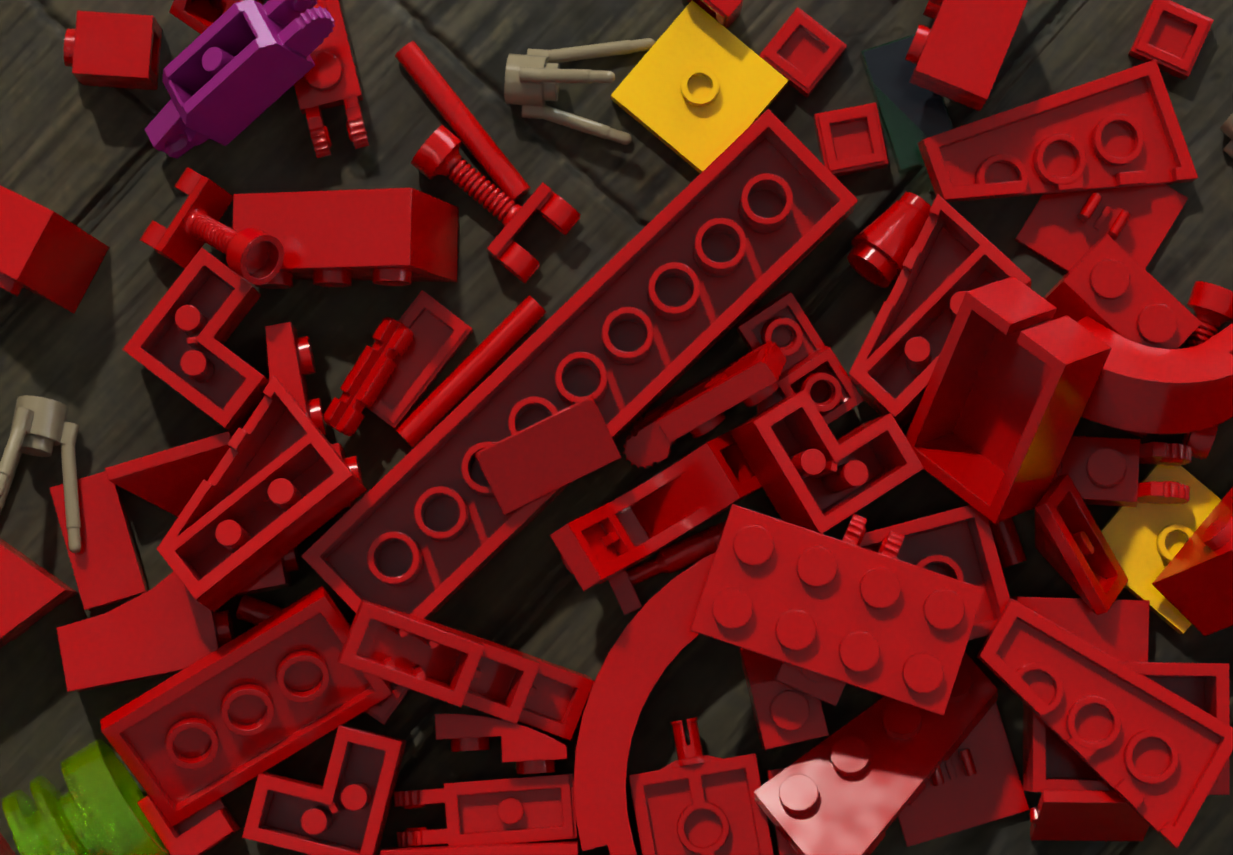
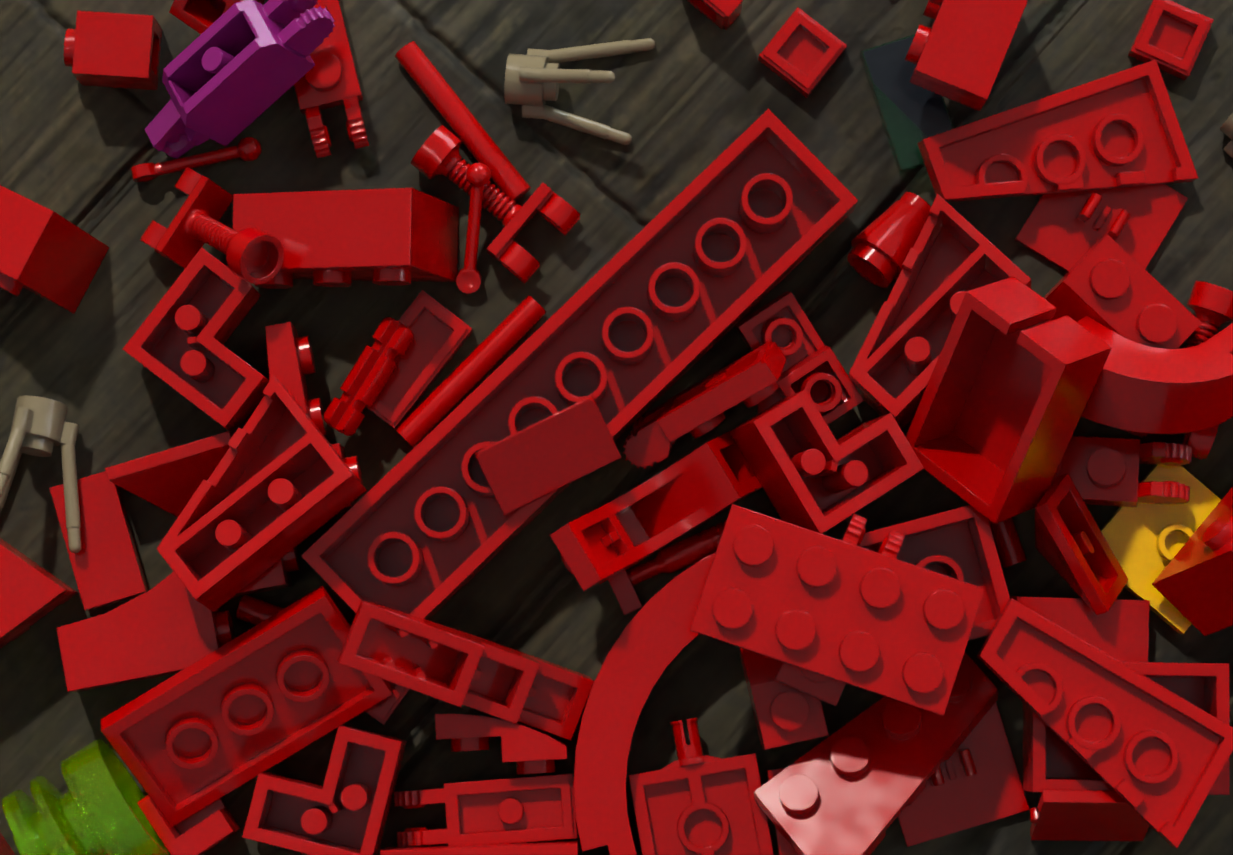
(247, 149): none -> red hinge
(469, 277): none -> red hinge
(698, 88): yellow plate -> none
(851, 139): red tile -> none

